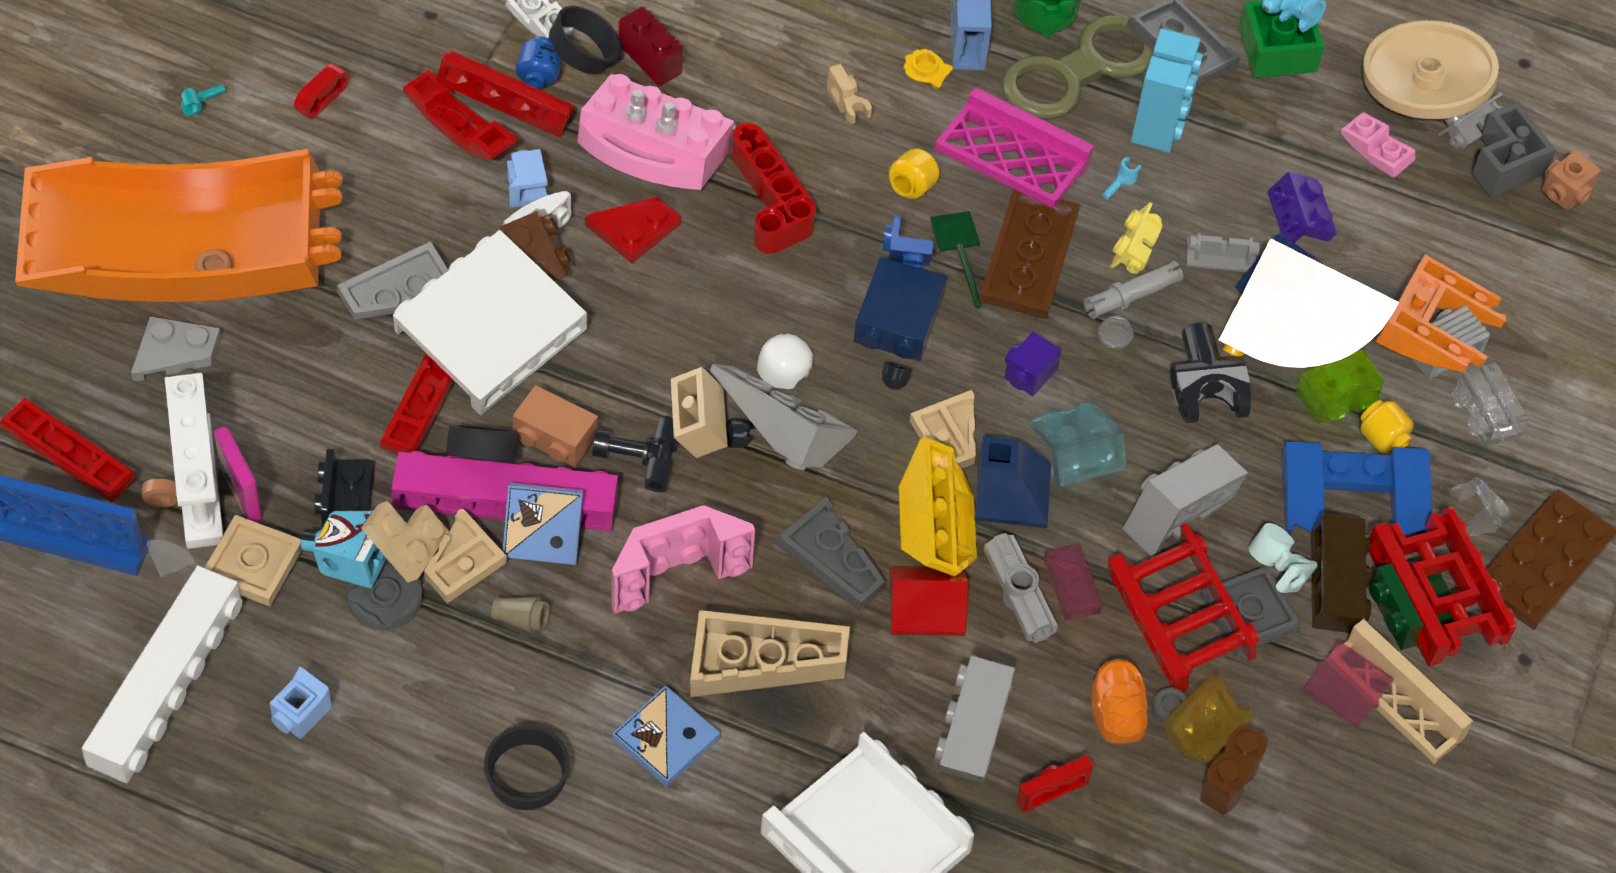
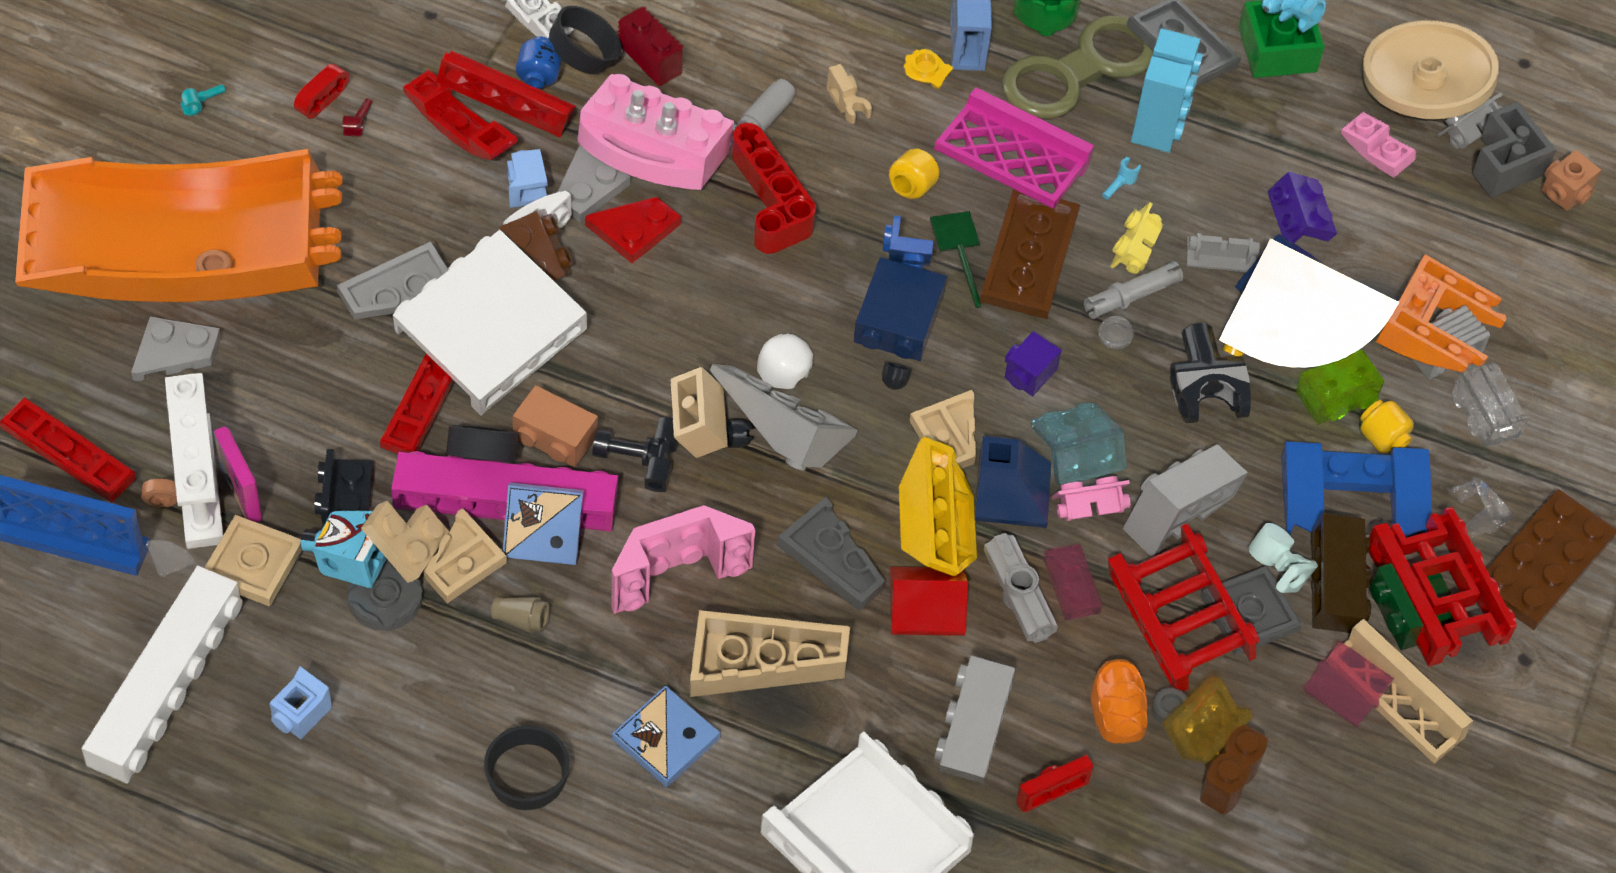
(354, 124): none -> dark red hand
(591, 183): none -> light grey wing
(769, 104): none -> light grey piece
(1077, 499): none -> bright pink hinge

